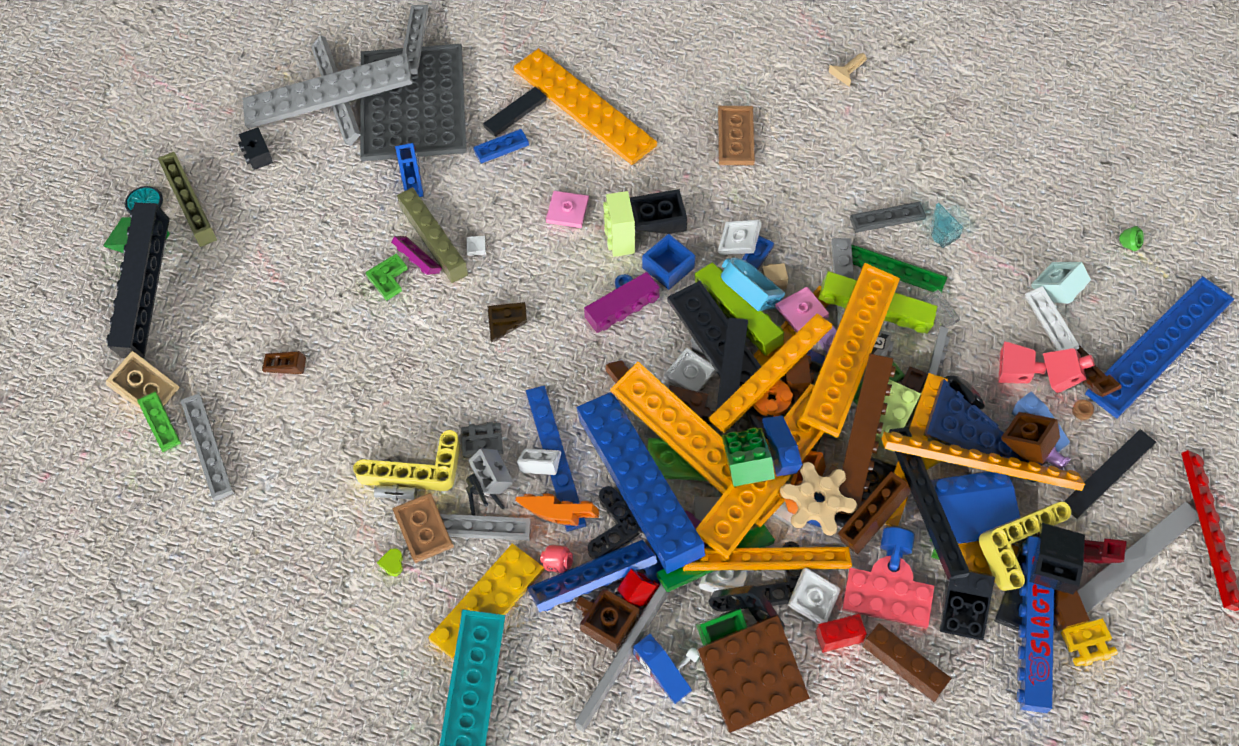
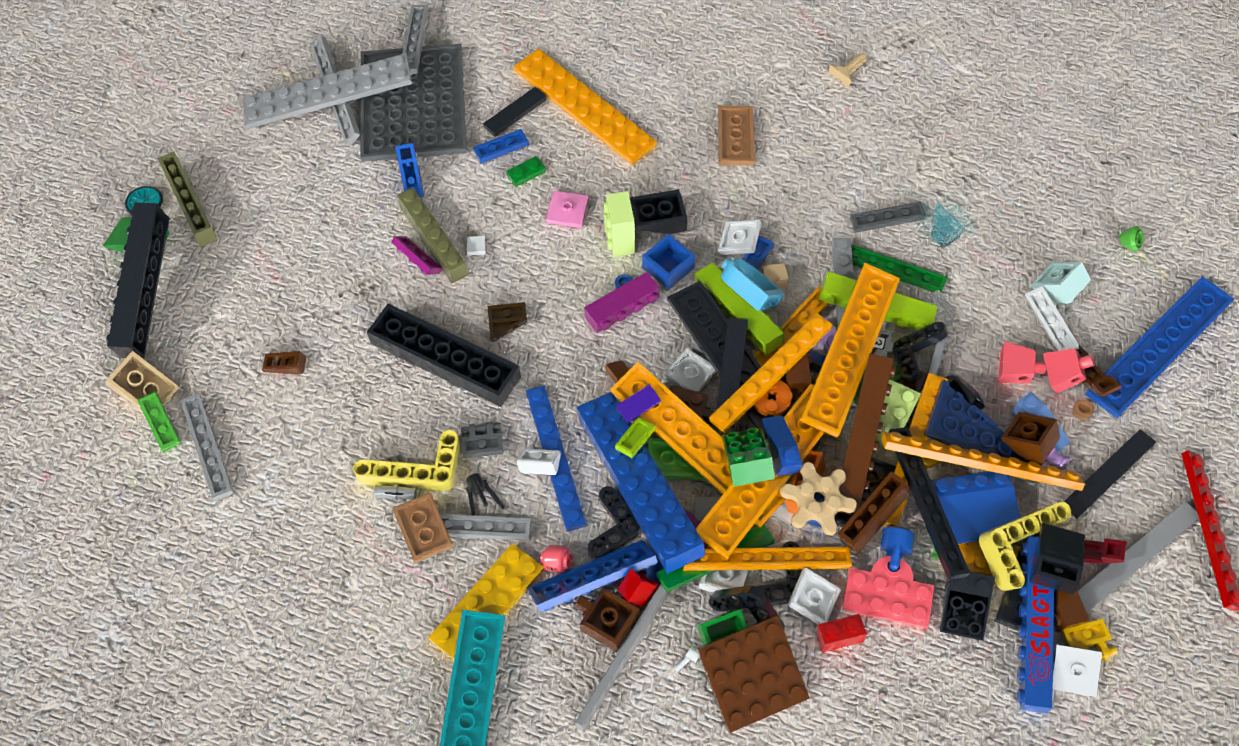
(255, 148): black brick -> none
(383, 276): bright green plate -> none
(391, 562): lime tile -> none
(444, 354): none -> black brick
(490, 471): light grey brick -> none
(525, 171): none -> green plate
(558, 512): orange slope -> none
(635, 437): none -> lime tile
(638, 404): none -> dark purple tile
(661, 668): blue slope -> none
(800, 308): bright pink plate -> none
(906, 662): reddish brown brick -> none
(909, 350): none -> black beam
(1076, 670): none -> white plate

